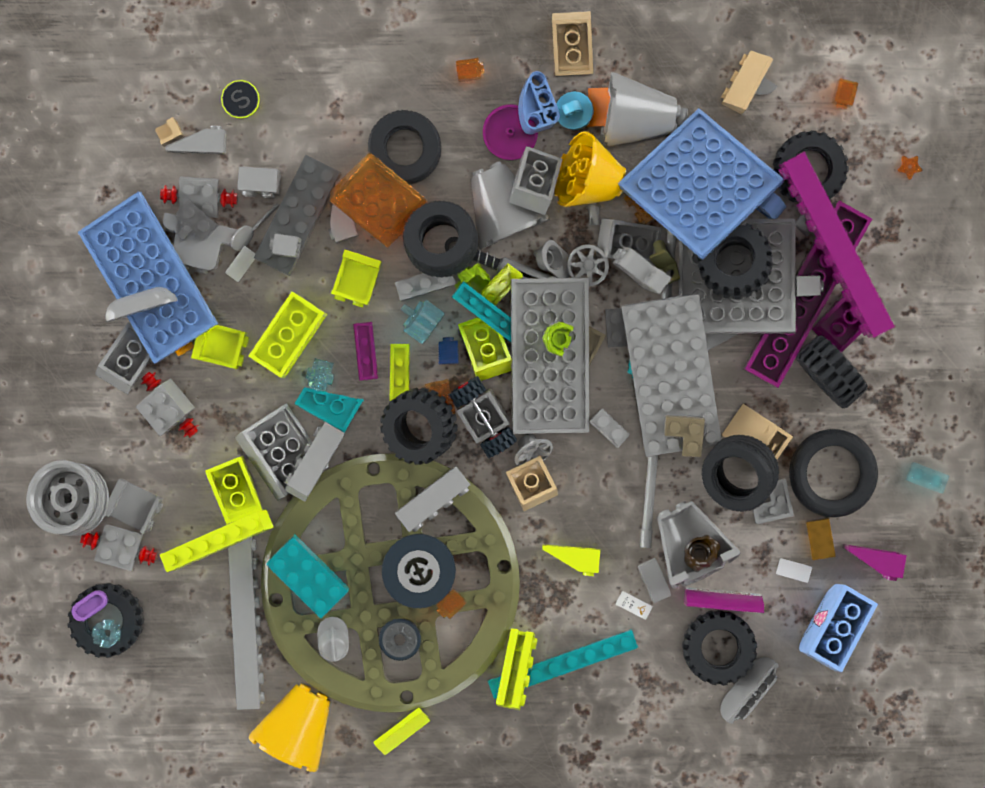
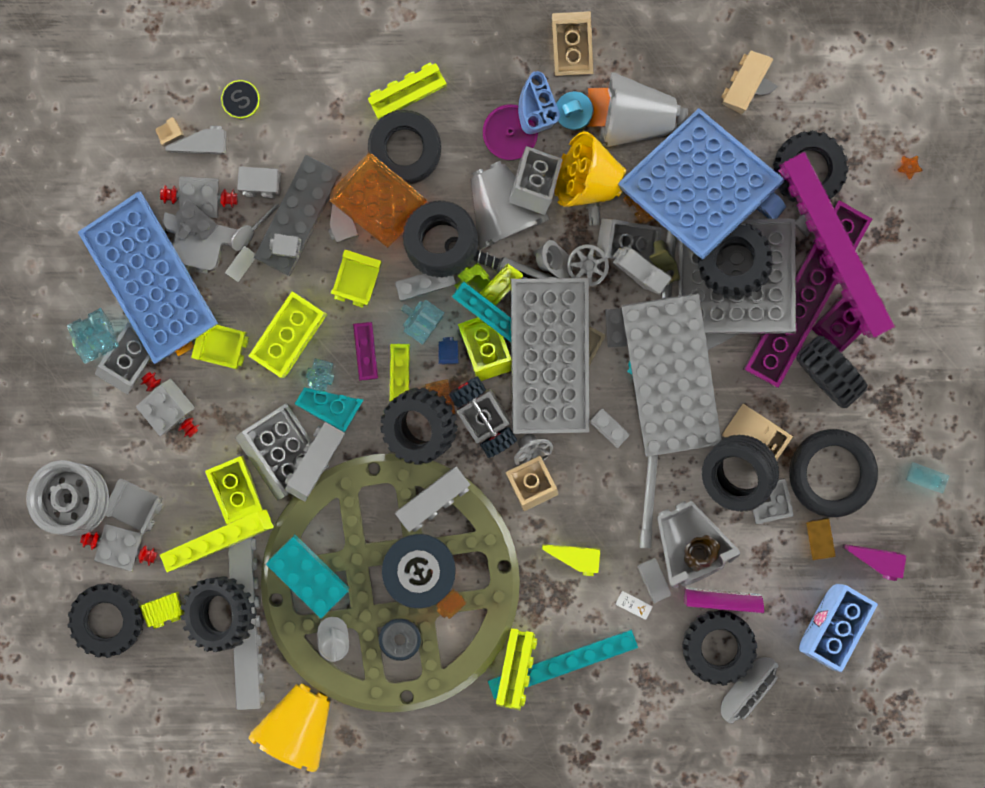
(89, 605): medium lavender tile -> none
(93, 335): none -> clear light blue brick
(101, 638): clear light blue brick -> none
(139, 302): light grey brick -> none
(162, 609): none -> neon yellow brick
(198, 619): none -> black tyre
(401, 731): neon yellow tile -> none
(407, 91): none -> neon yellow brick
(469, 69): clear orange brick -> none
(557, 337): lime hair -> none
(690, 429): dark tan plate -> none
(794, 570): white sticker -> none
(808, 286): light grey brick -> none
(844, 93): clear orange brick -> none

